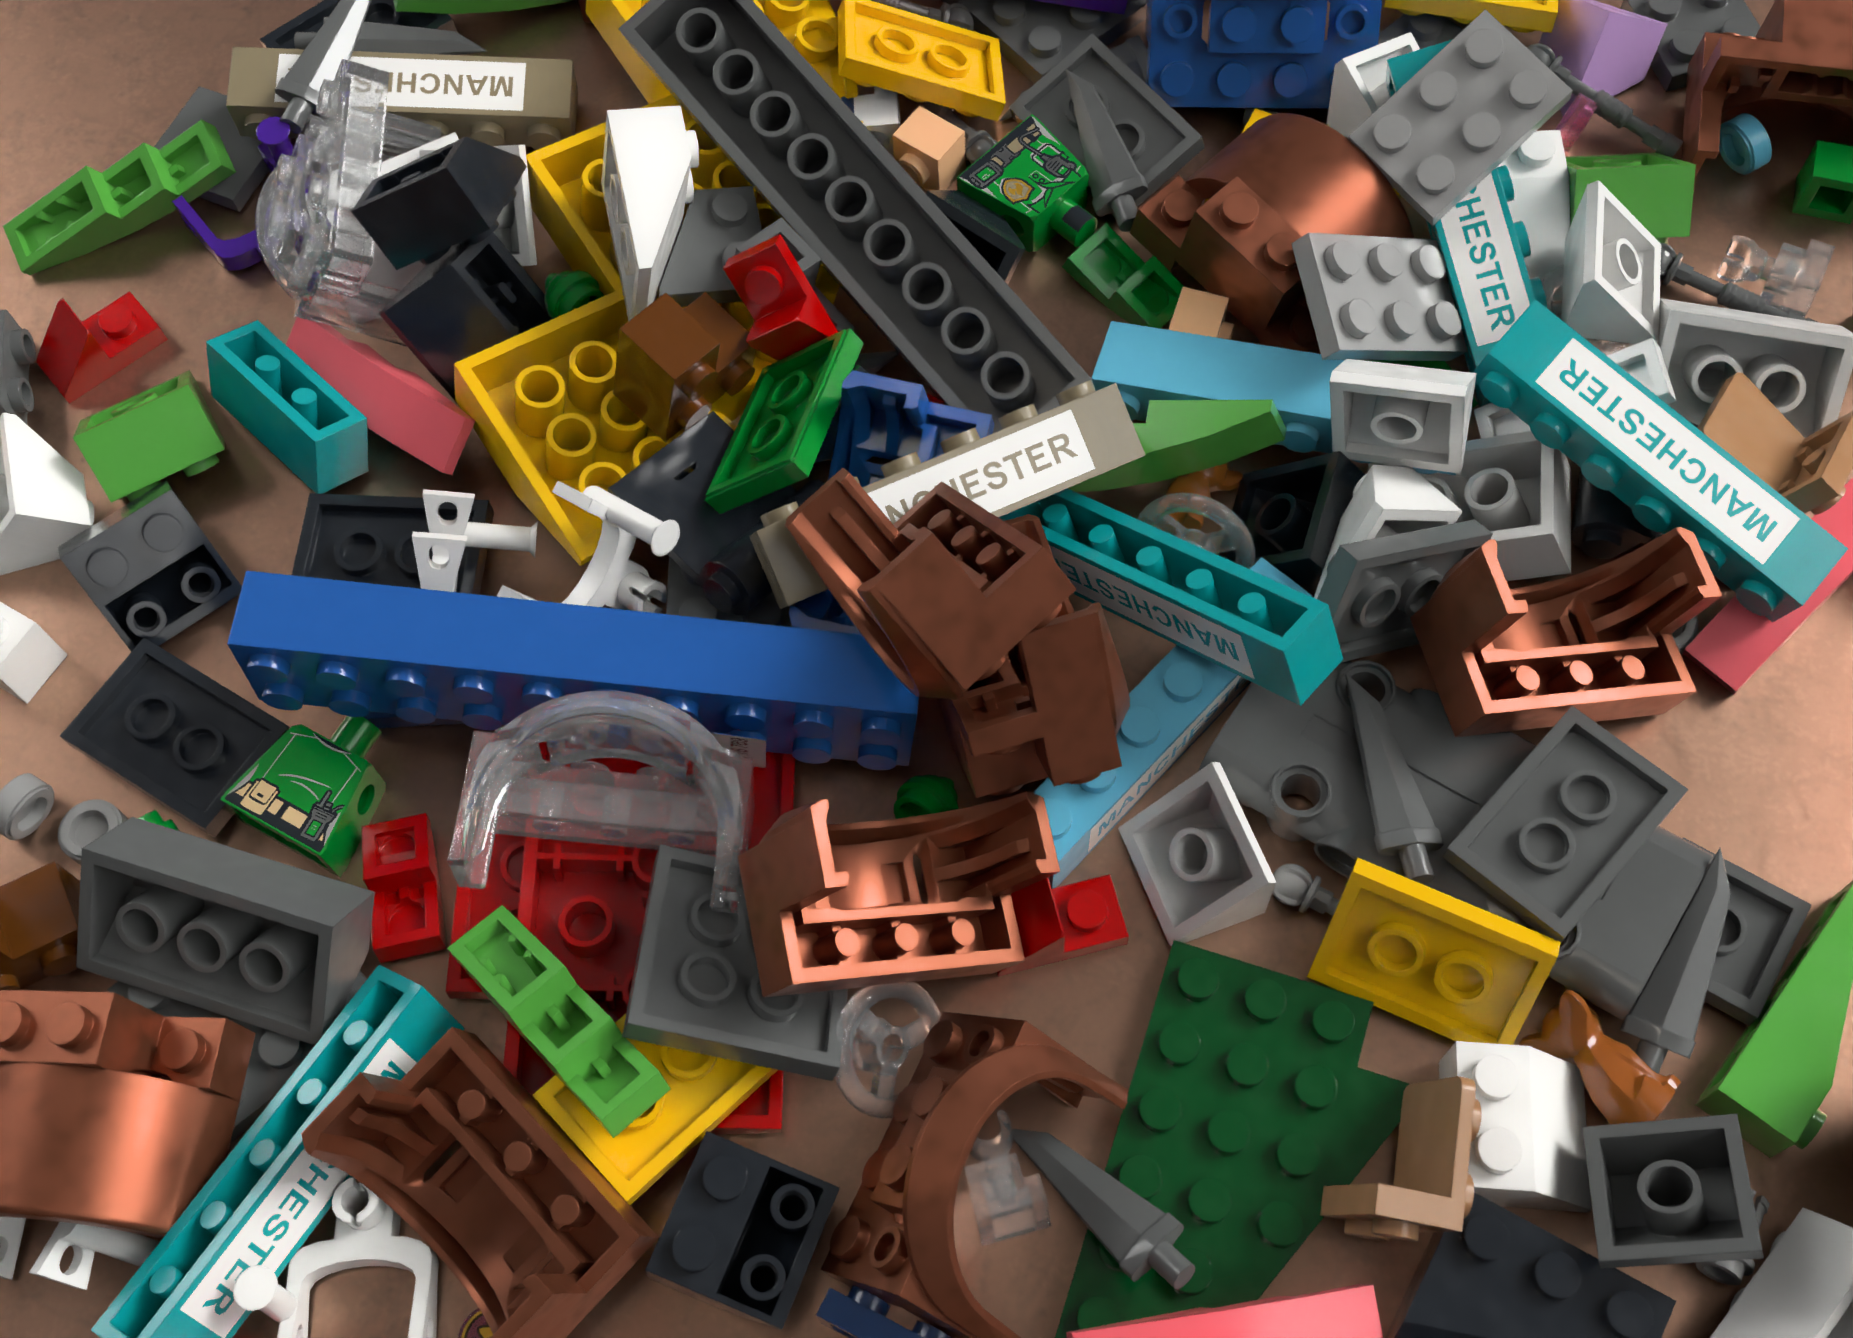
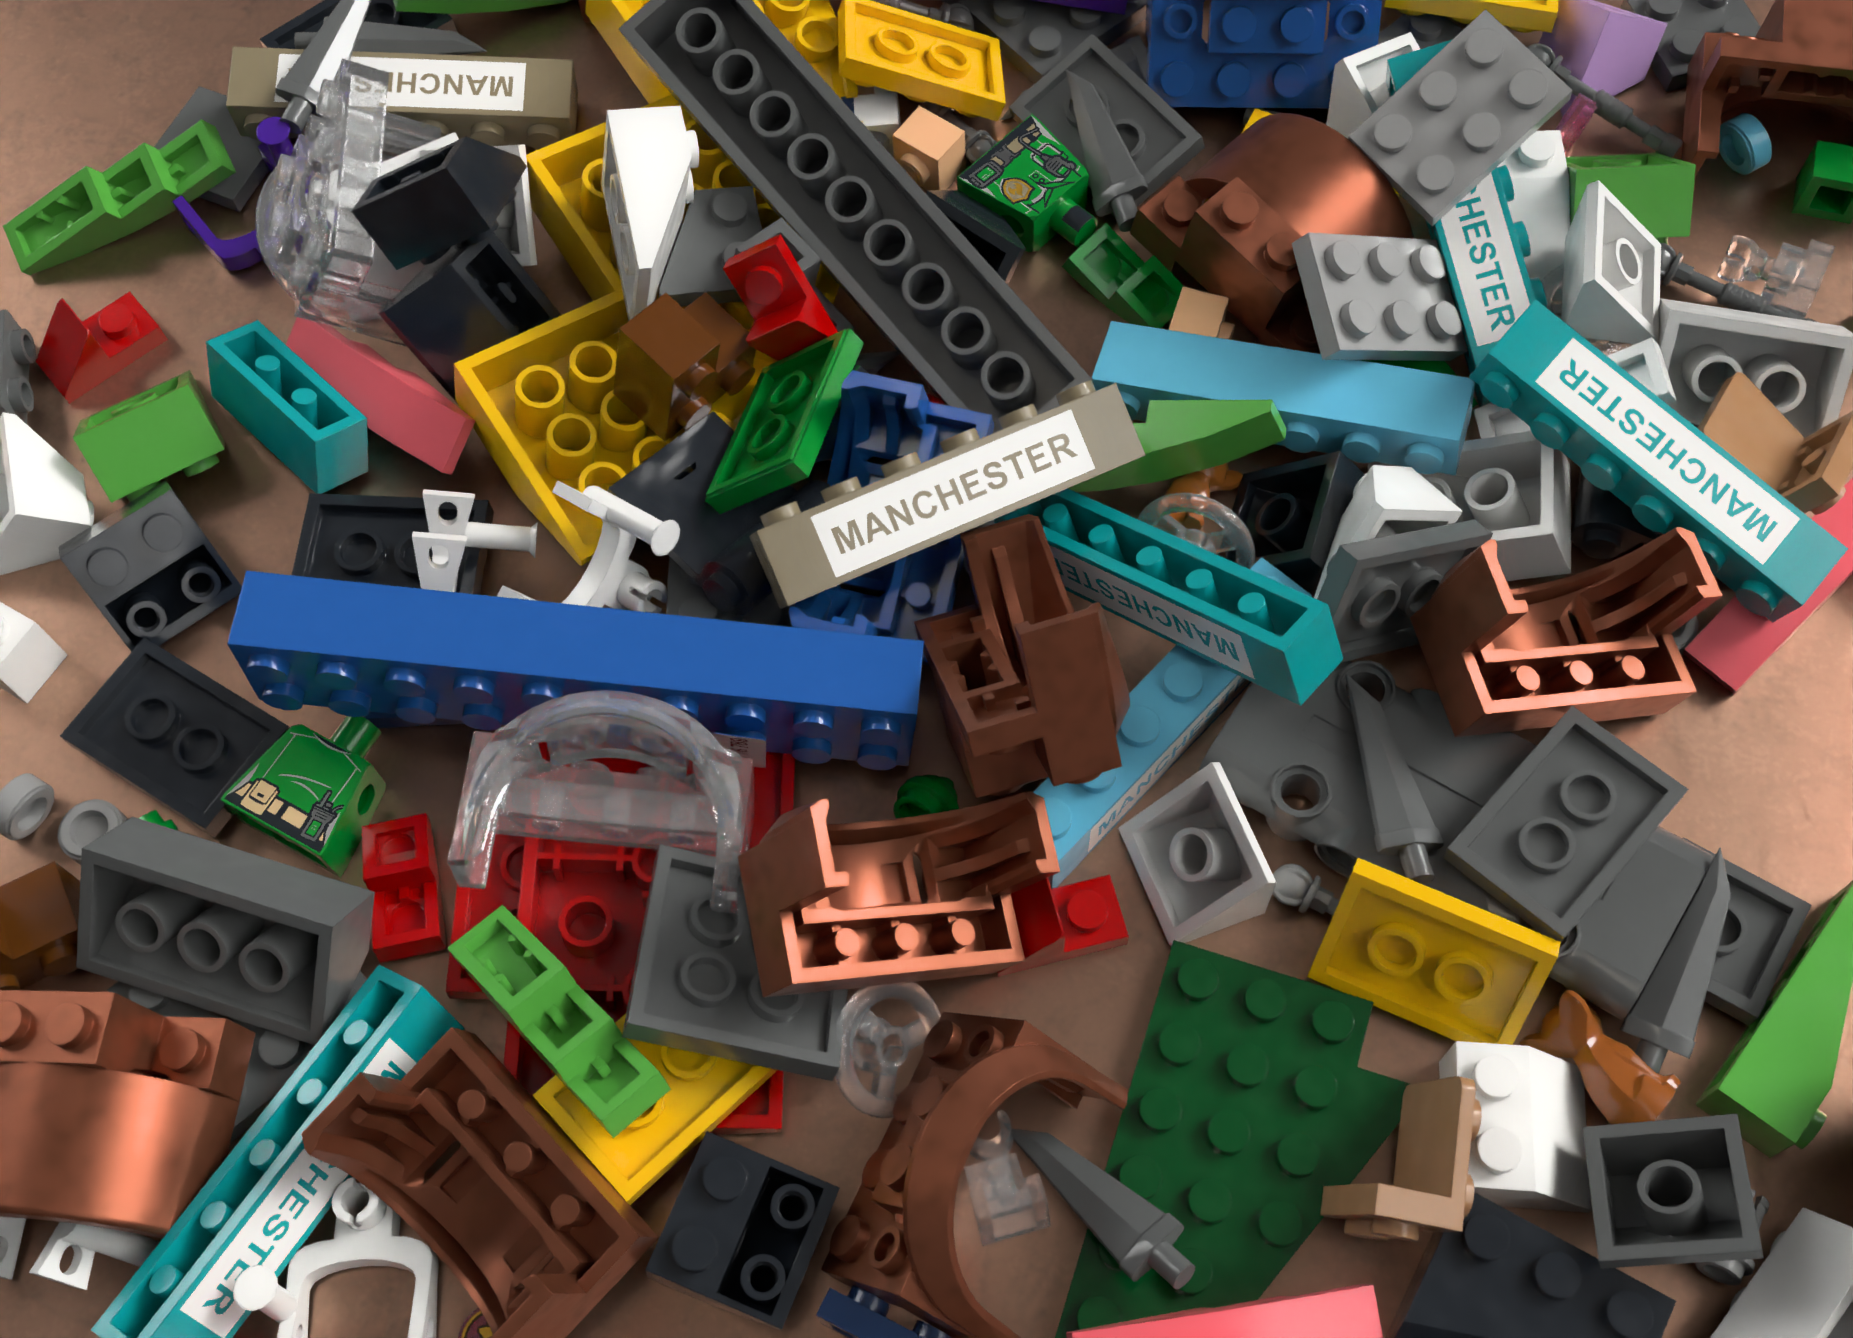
(569, 291): green plate -> none
(937, 588): copper piece -> none
(1401, 414): white slope -> none

